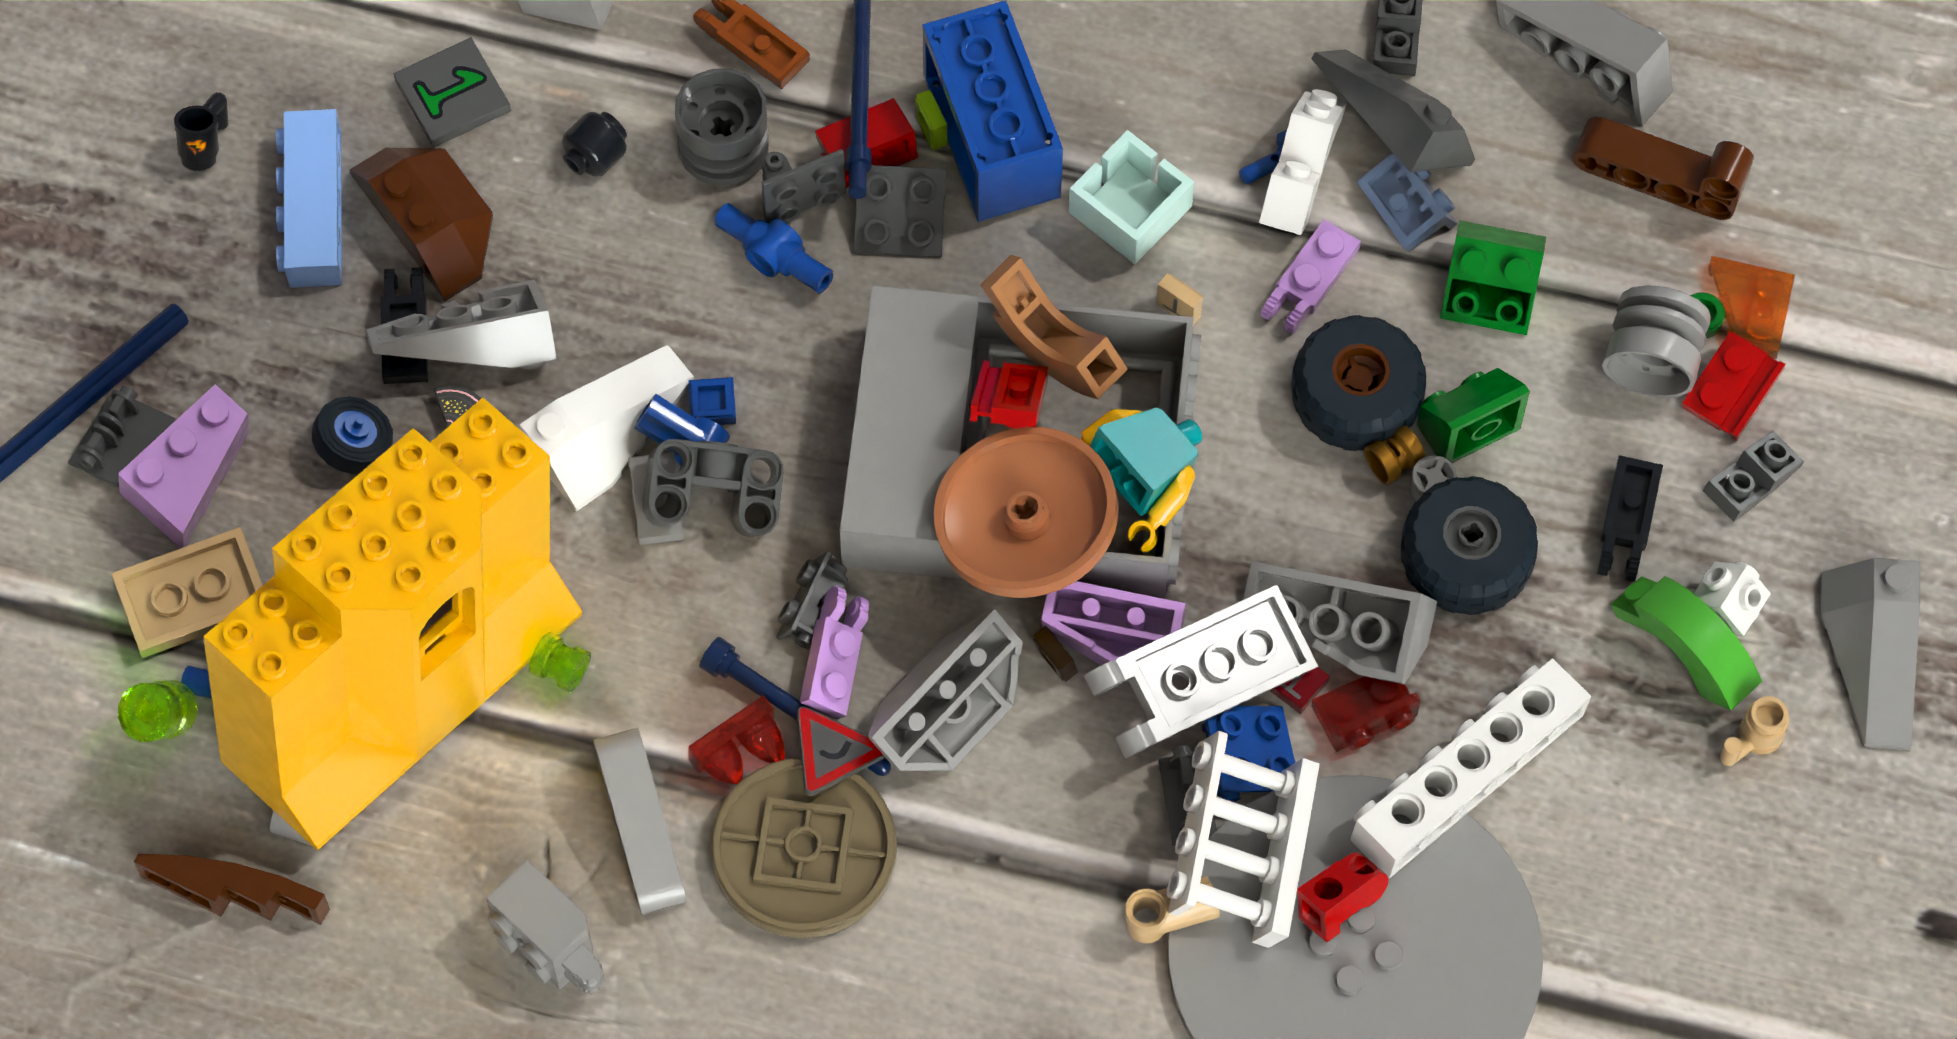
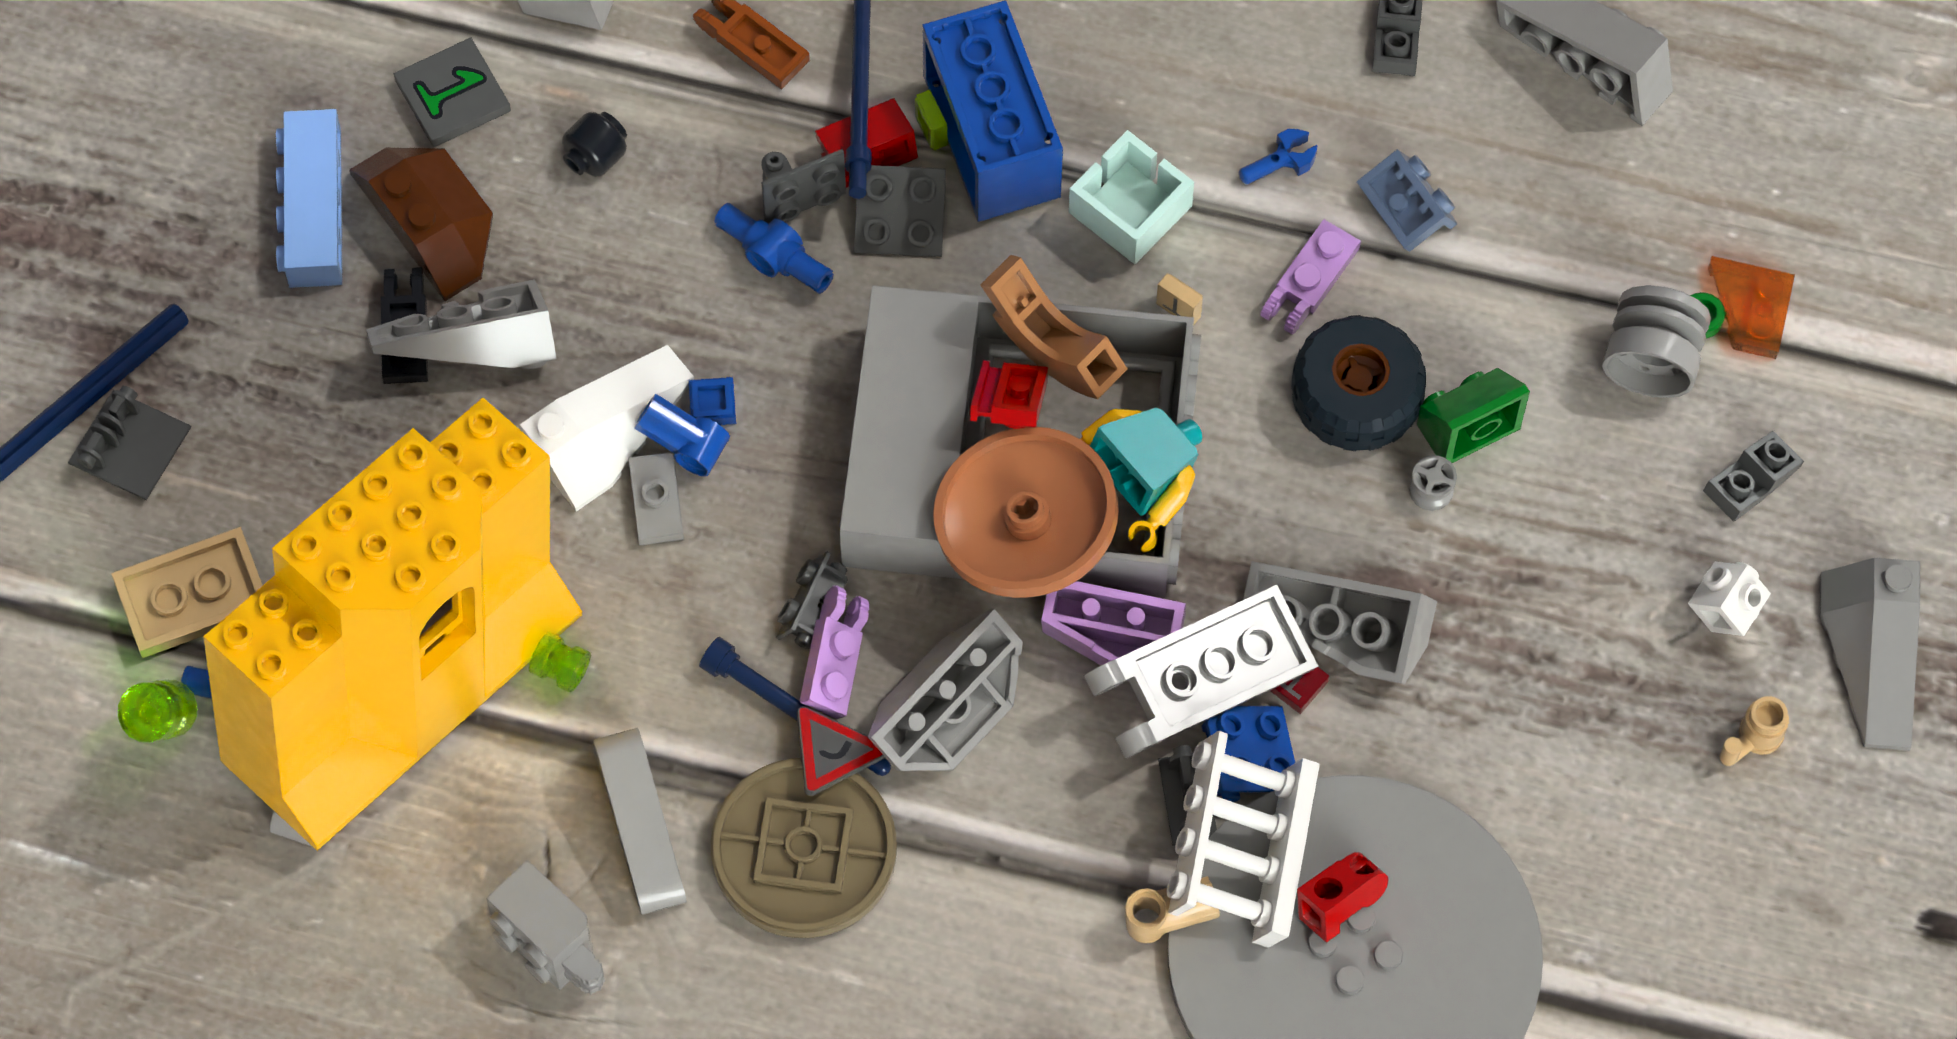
(185, 464): lavender wedge -> none
(198, 132): black piece -> none
(218, 882): reddish brown slope -> none
(351, 434): black wheel -> none
(454, 401): dark grey tile -> none
(718, 467): dark grey beam -> none
(721, 126): dark grey wheel -> none
(752, 728): clear red tile -> none
(1055, 654): dark brown tile -> none
(1302, 161): white arch -> none
(1364, 709): clear red bracket -> none
(1394, 455): pearl gold wheel -> none
(1395, 844): white brick -> none
(1405, 118): dark grey wedge -> none
(1469, 545): black wheel -> none
(1493, 277): green slope -> none
(1629, 512): black hinge -> none
(1664, 168): reddish brown beam -> none
(1695, 634): bright green arch -> none
(1733, 385): red plate -> none

